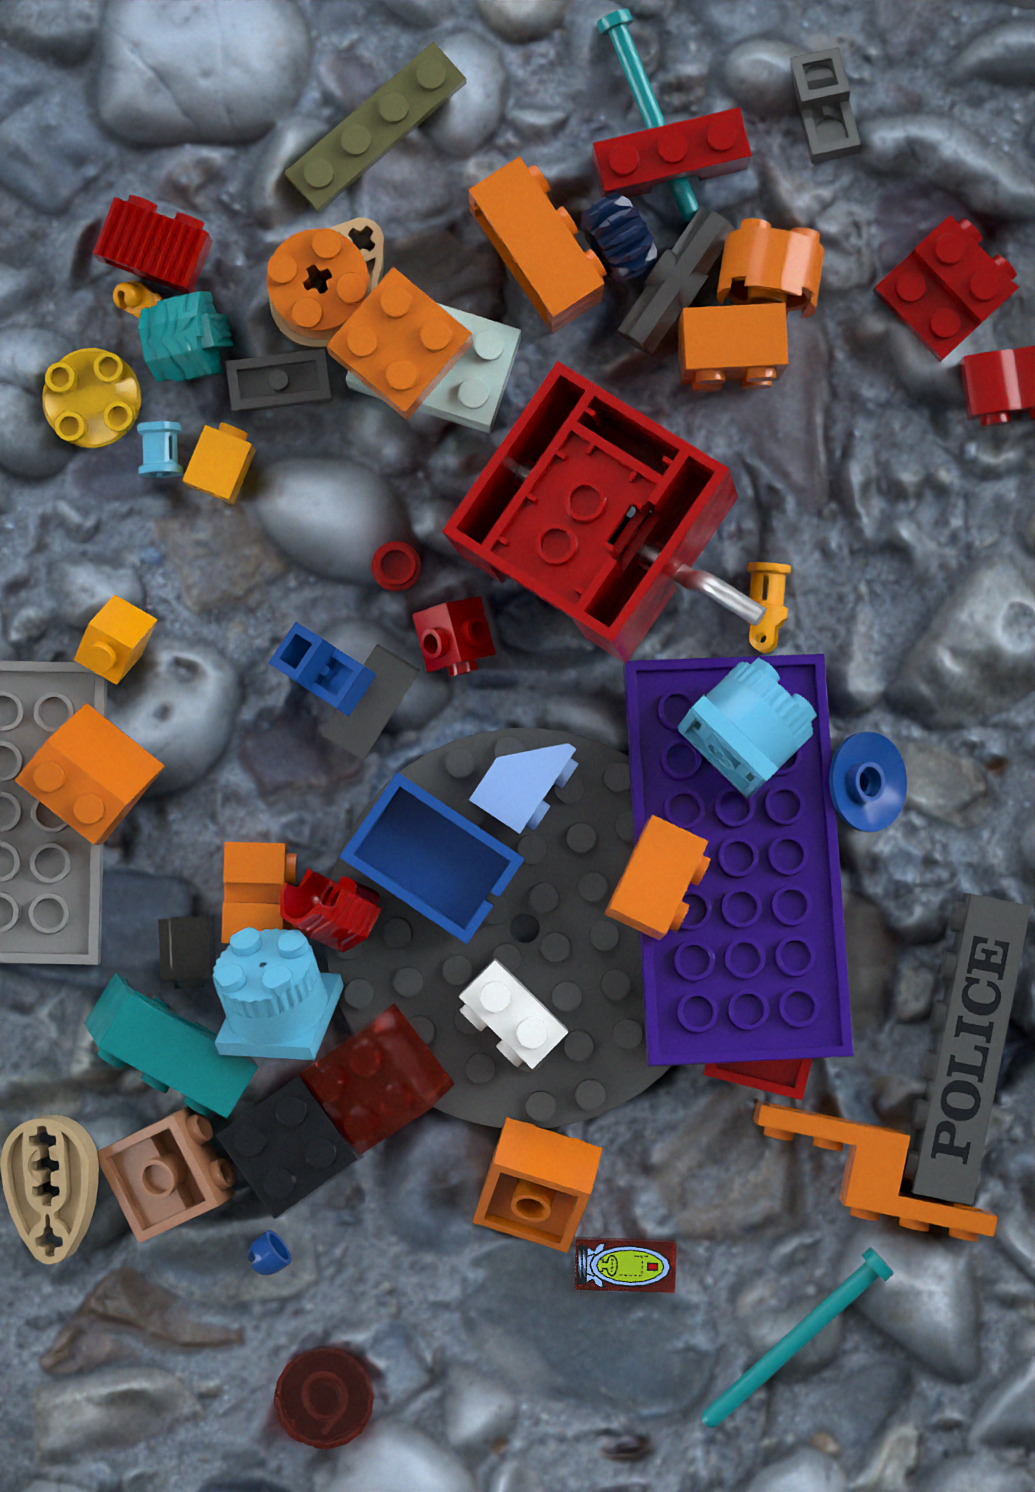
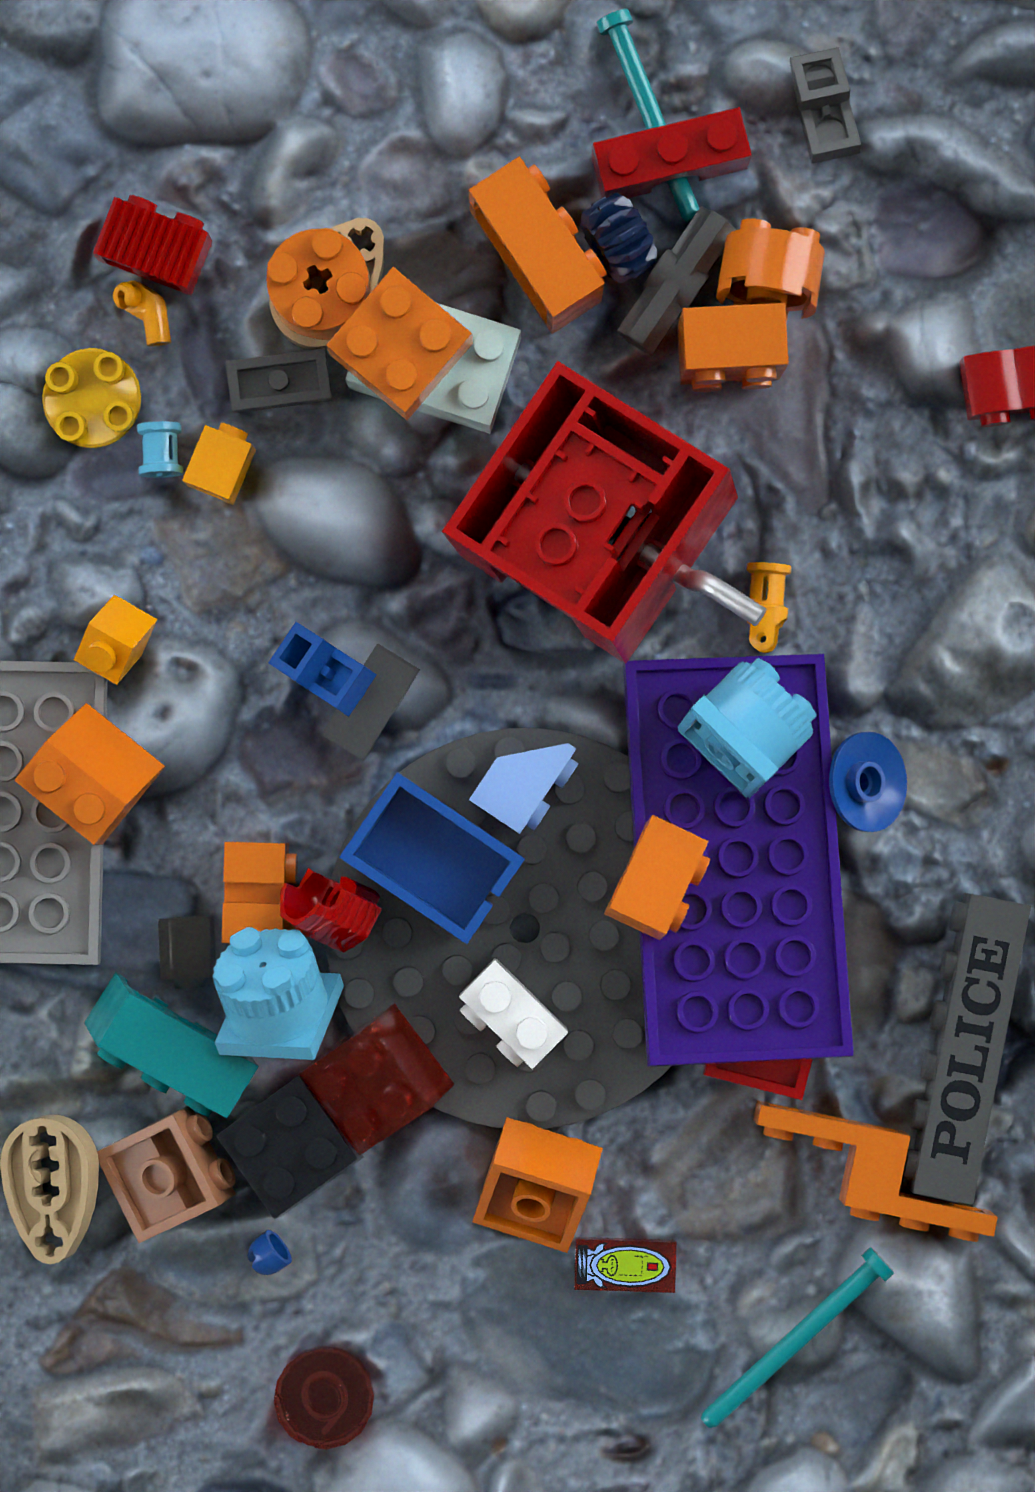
(184, 337): teal hair -> none
(375, 127): olive plate -> none
(396, 566): red plate -> none
(454, 636): red brick -> none
(947, 286): red plate -> none

